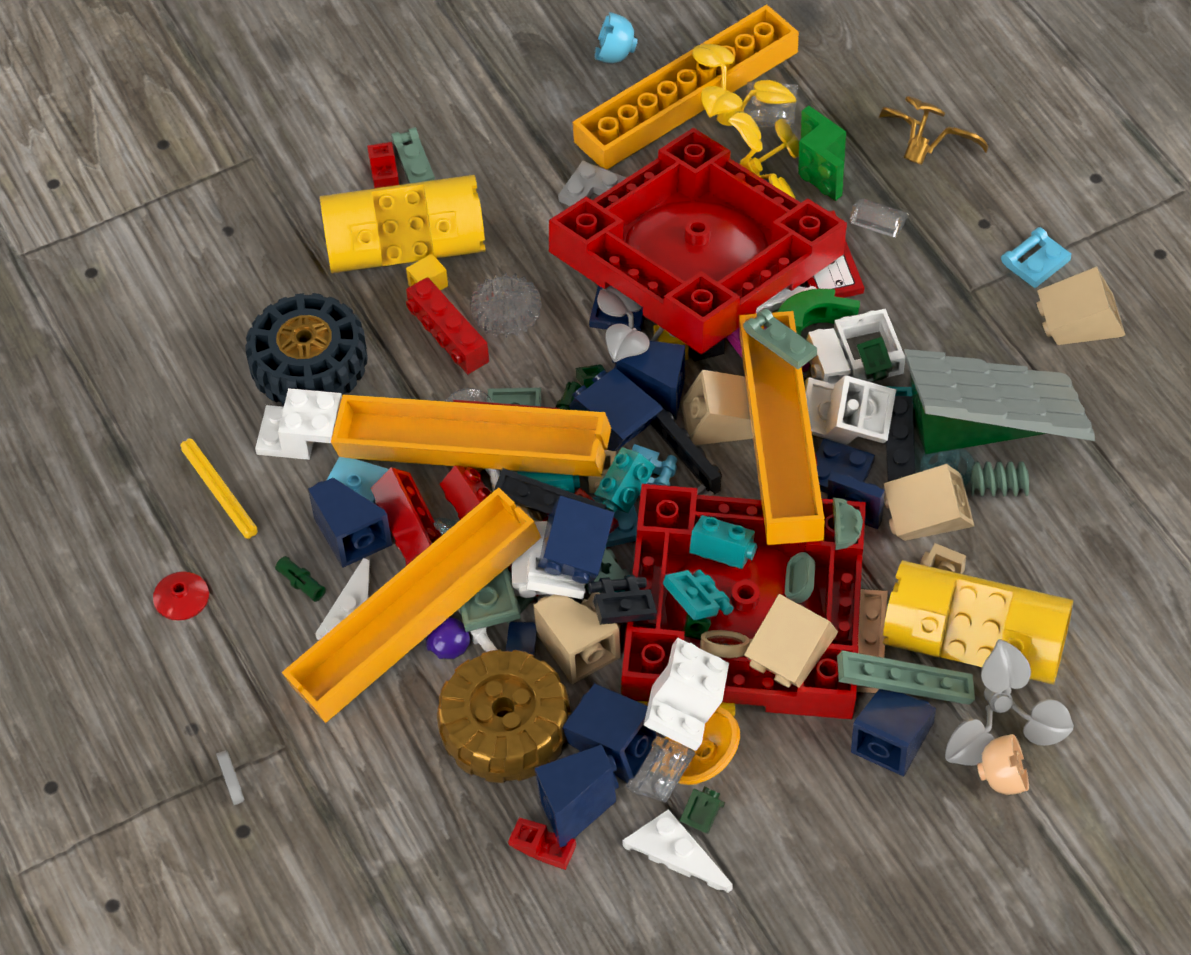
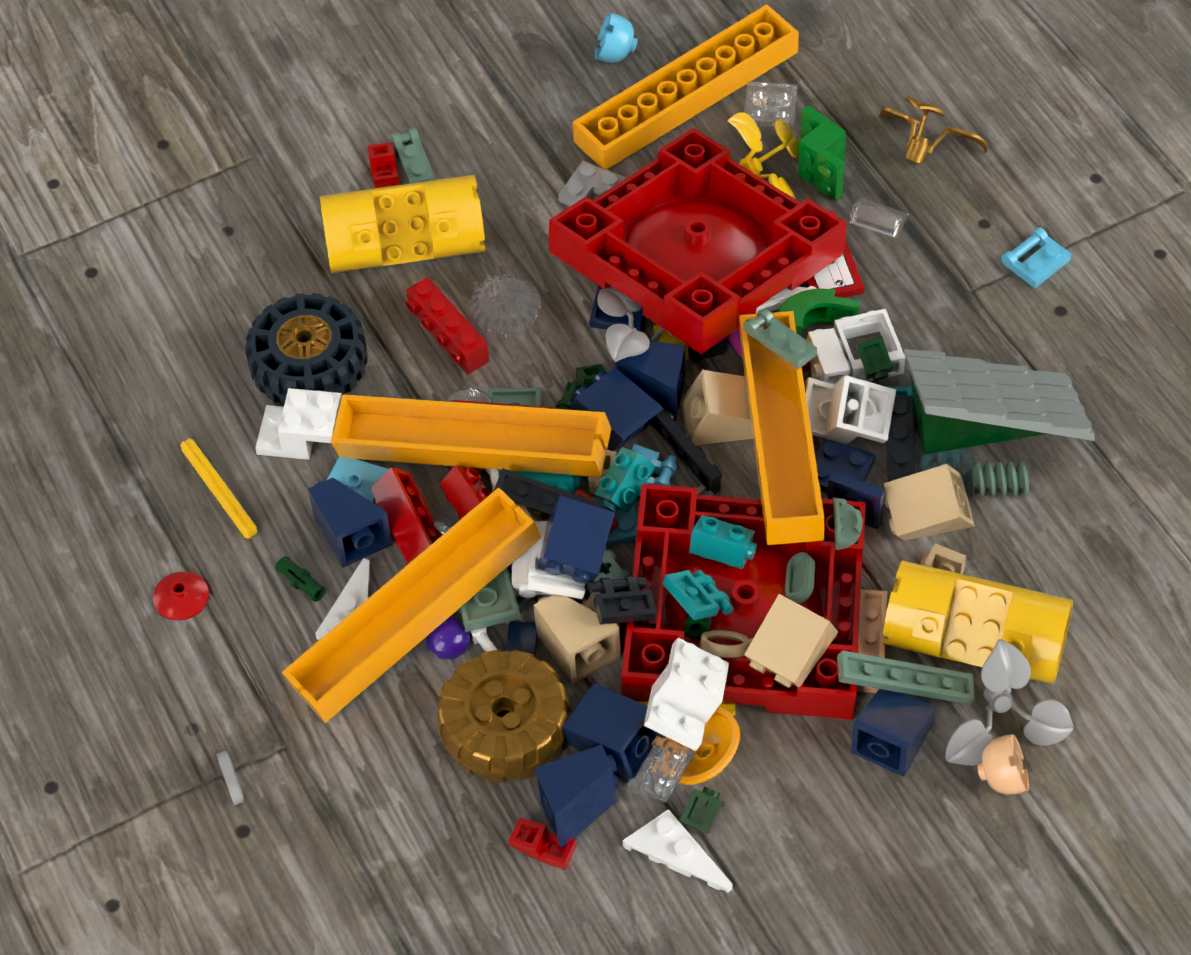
(430, 268): yellow panel -> none
(723, 102): yellow plant -> none
(1080, 309): tan slope -> none

